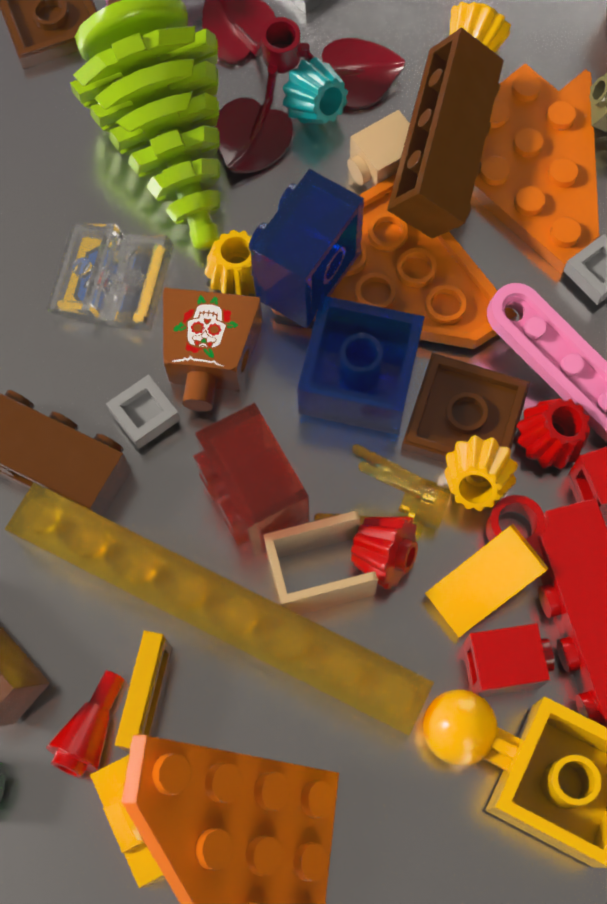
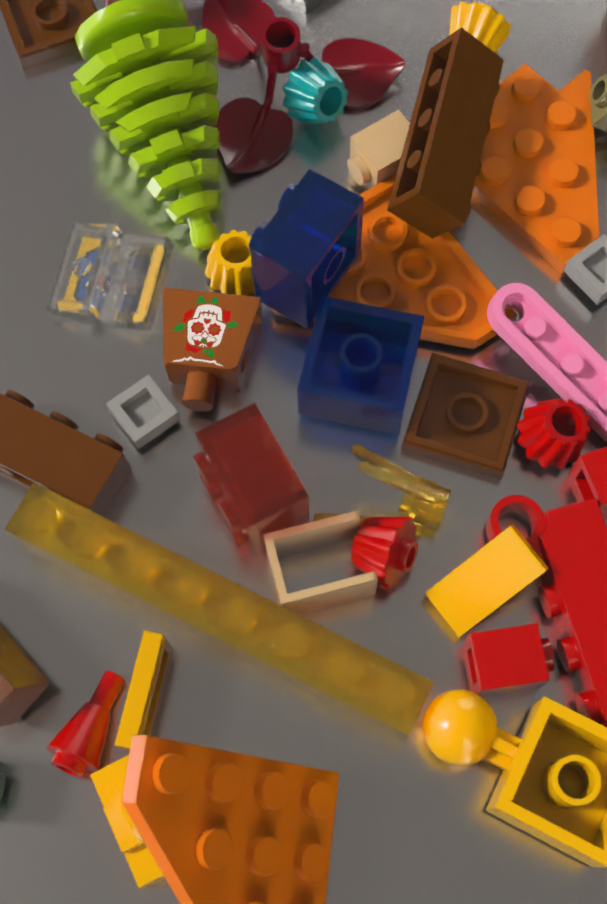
(479, 472): yellow piece -> none

